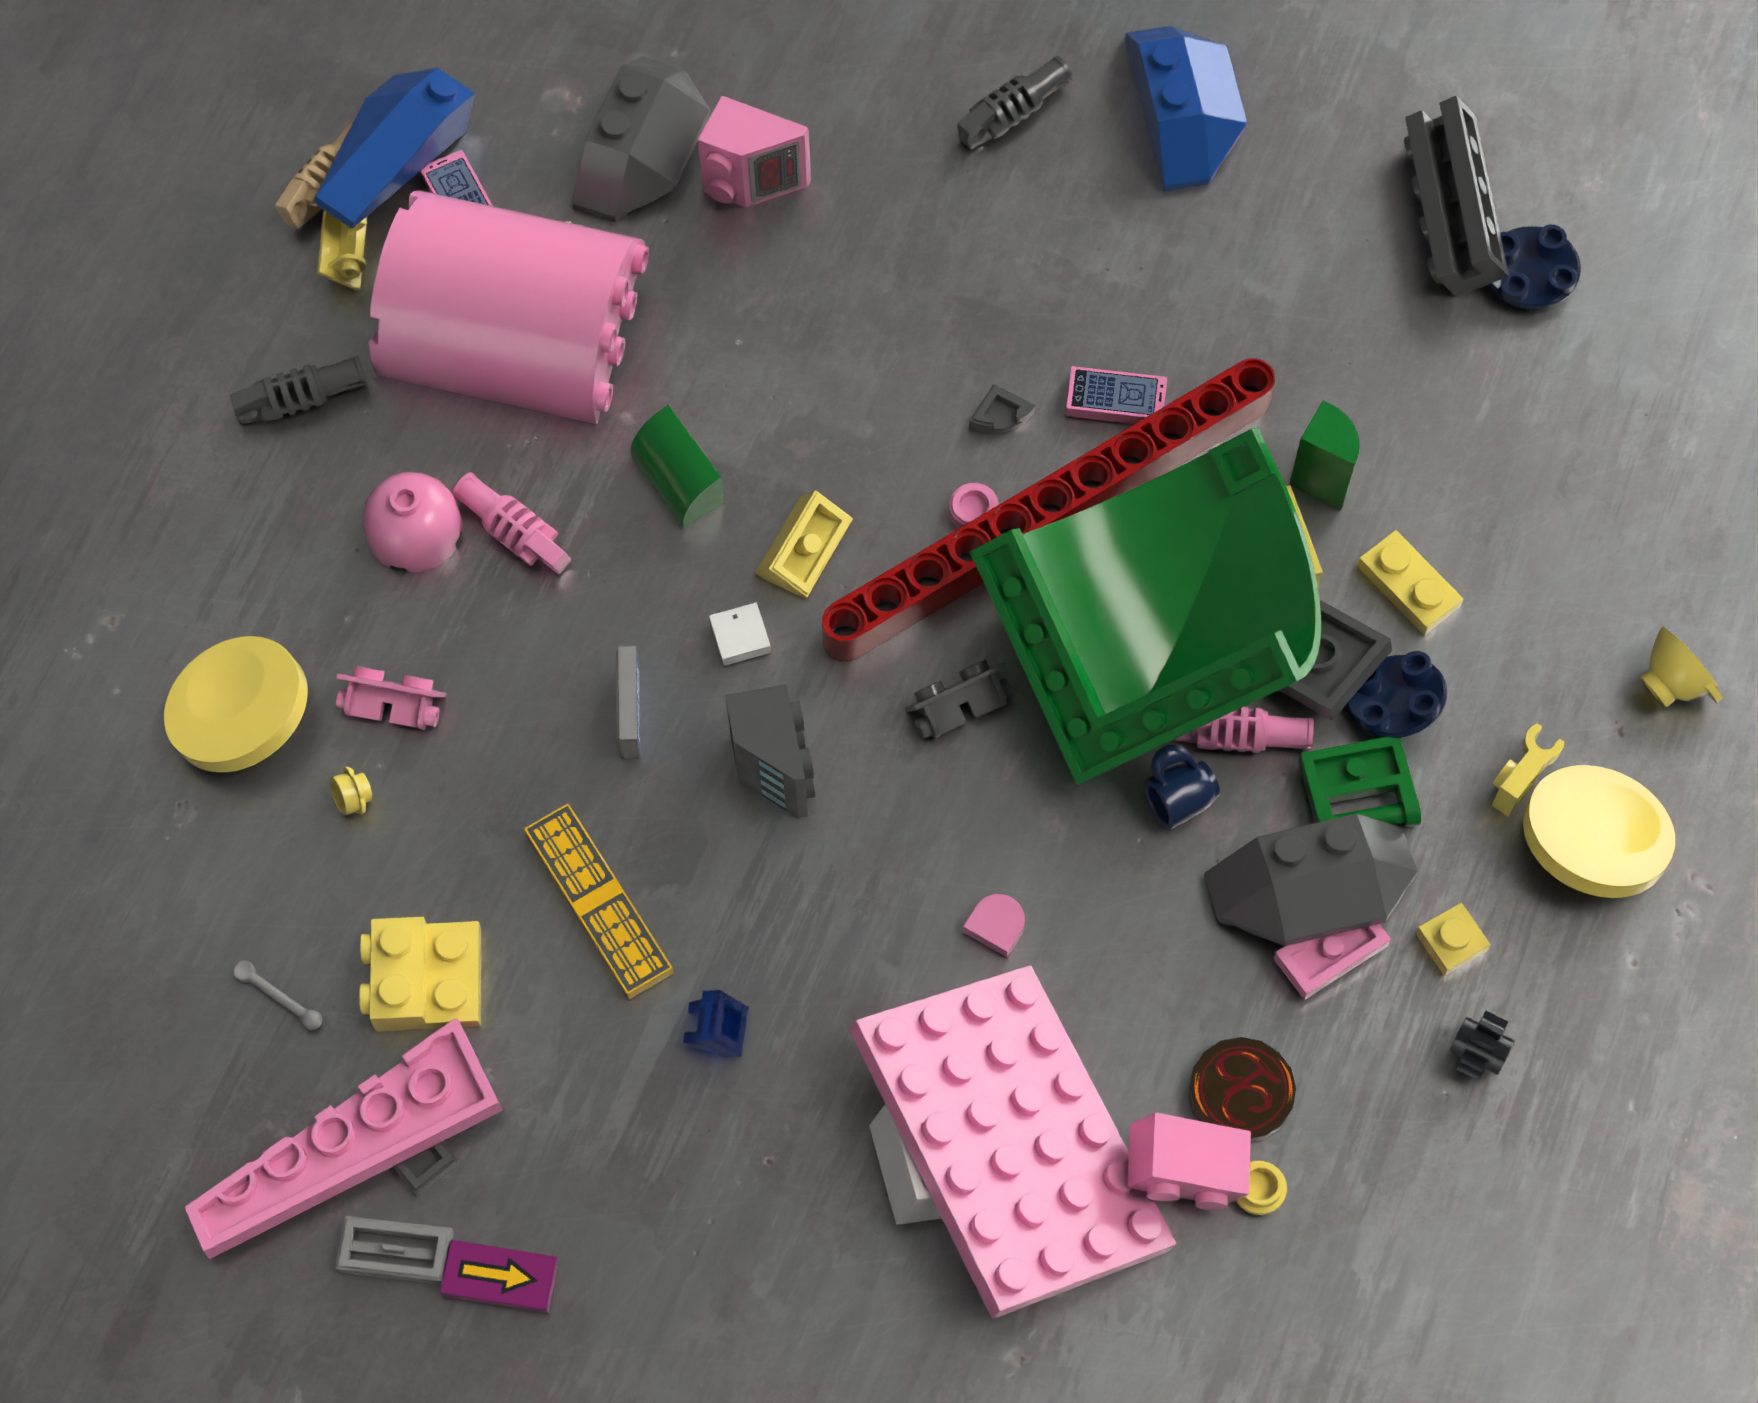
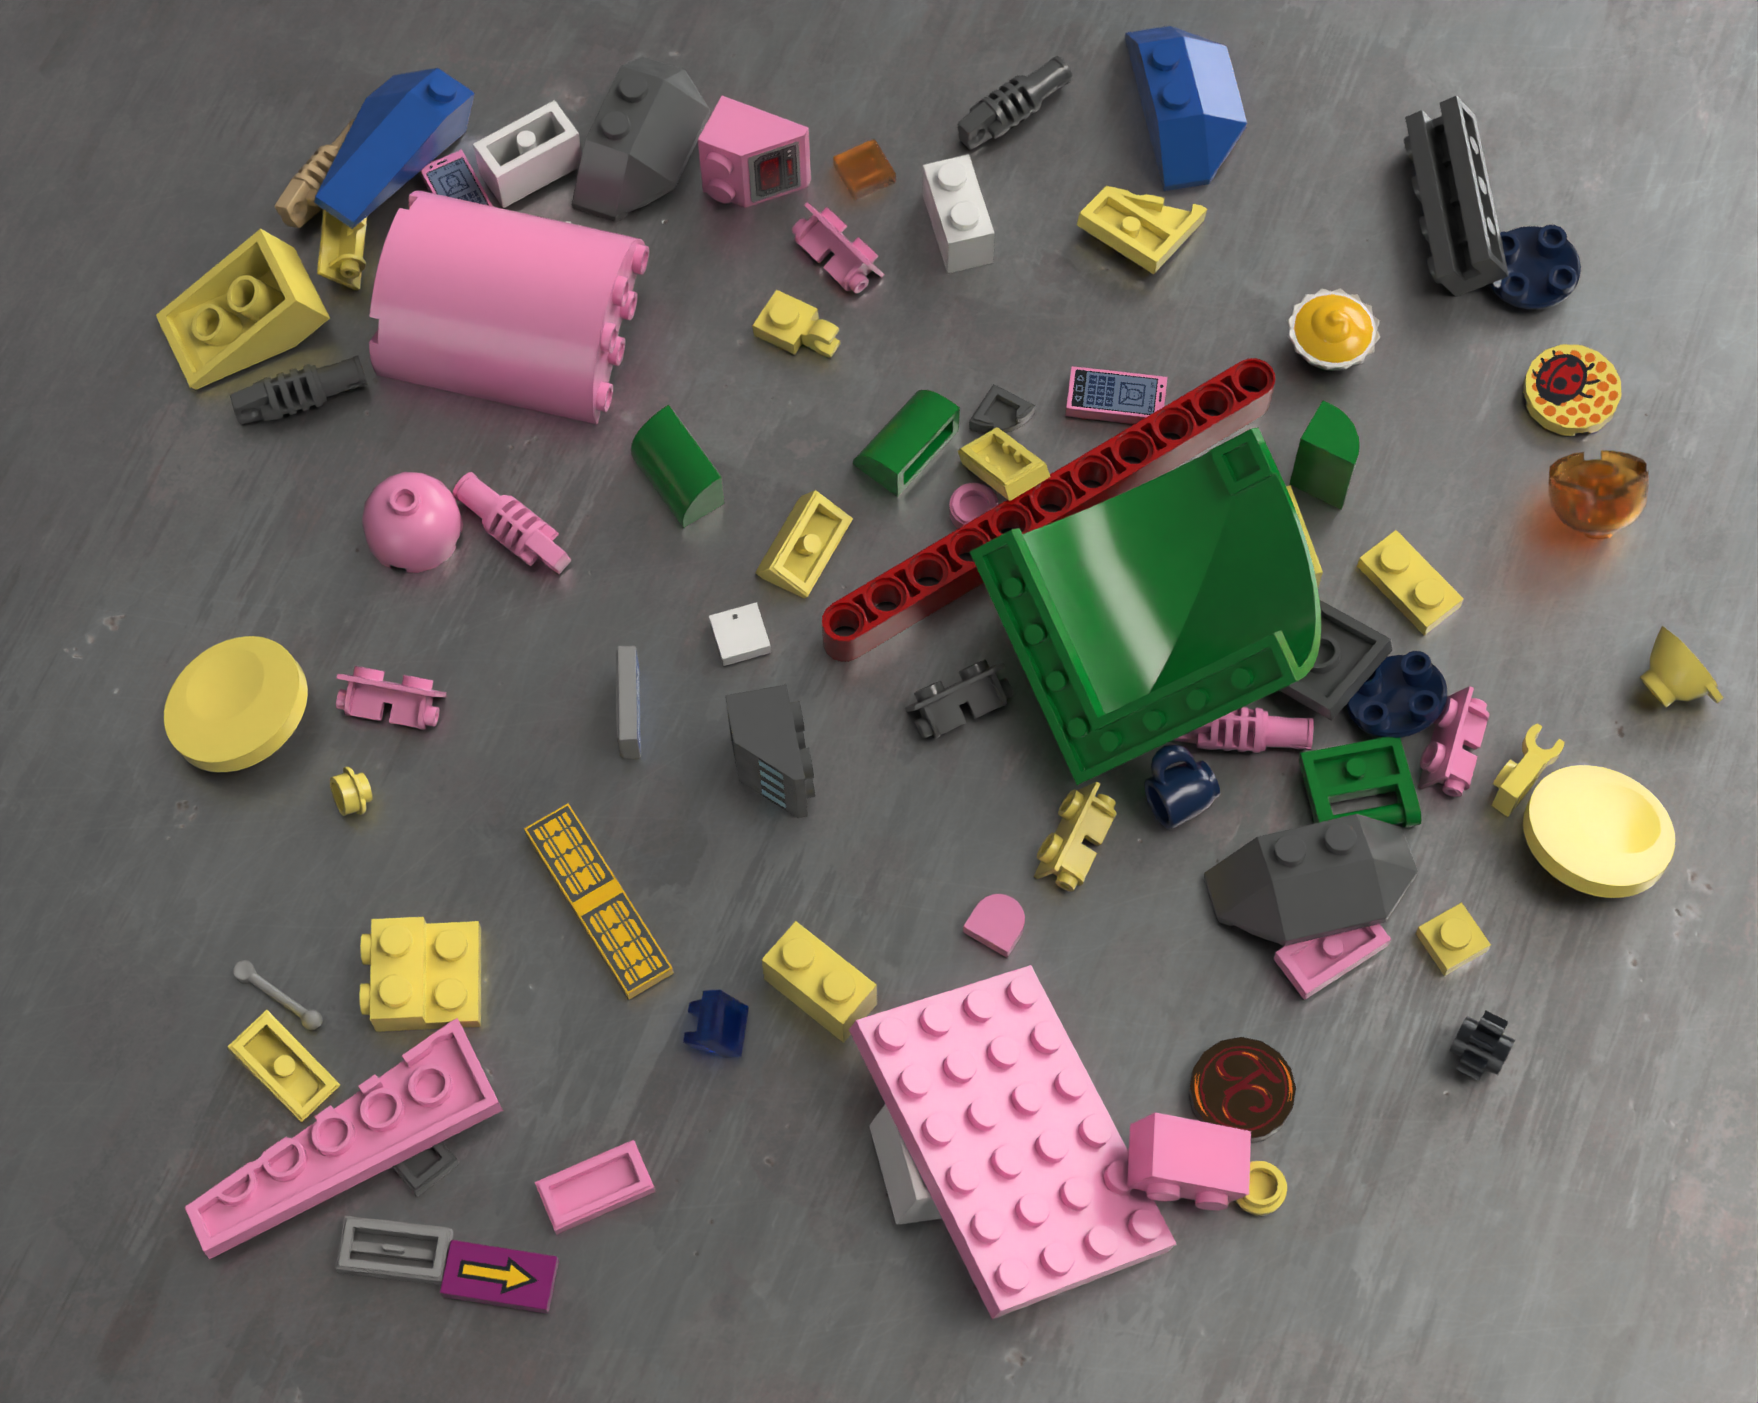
(242, 311): none -> light yellow slope
(283, 1066): none -> light yellow slope
(528, 154): none -> white brick
(595, 1187): none -> bright pink tile
(791, 323): none -> light yellow plate
(819, 981): none -> light yellow brick
(851, 260): none -> bright pink hinge
(864, 169): none -> clear orange tile
(909, 441): none -> green brick
(958, 213): none -> white brick
(1003, 463): none -> light yellow plate
(1082, 818): none -> light yellow hinge
(1139, 225): none -> light yellow wing
(1333, 329): none -> yellow piece
(1444, 759): none -> bright pink hinge
(1572, 389): none -> tile
(1599, 493): none -> clear orange cylinder

